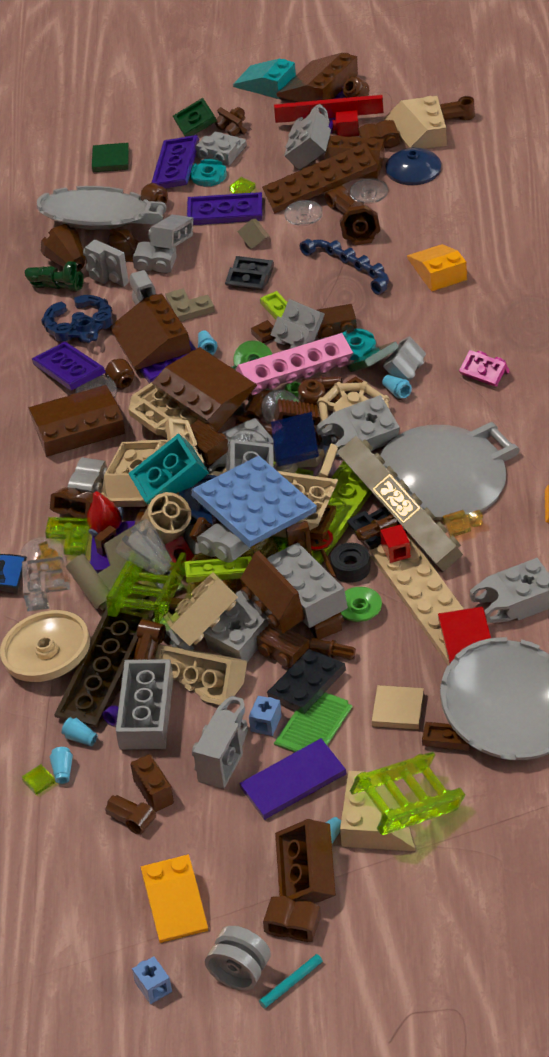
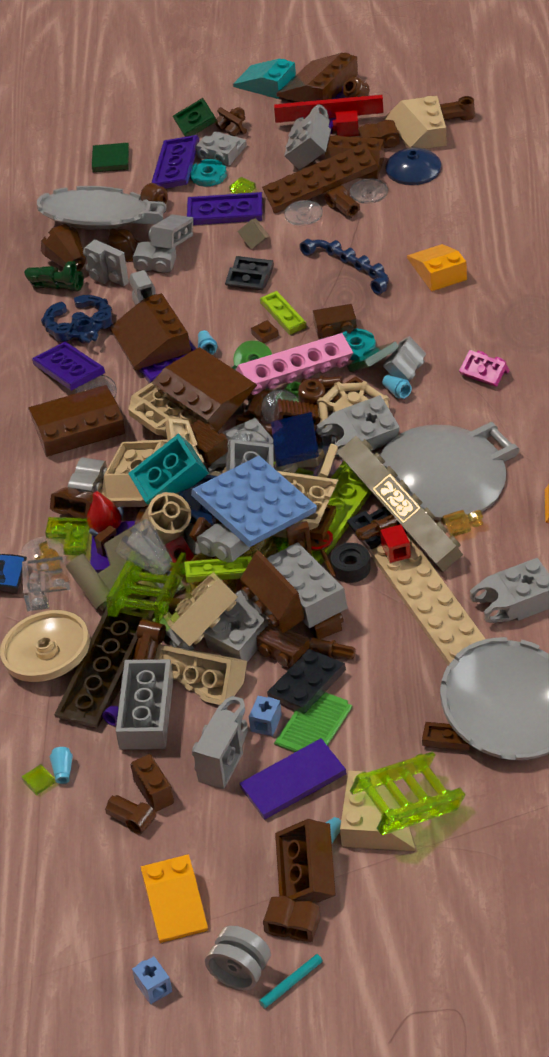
(79, 732): medium azure cone -> none
(120, 373): reddish brown head -> none
(188, 309): dark tan plate -> none
(297, 325): light grey plate -> none
(360, 224): reddish brown cone -> none
(362, 604): bright green dish -> none
(398, 707): tan tile -> none
(462, 629): red tile -> none

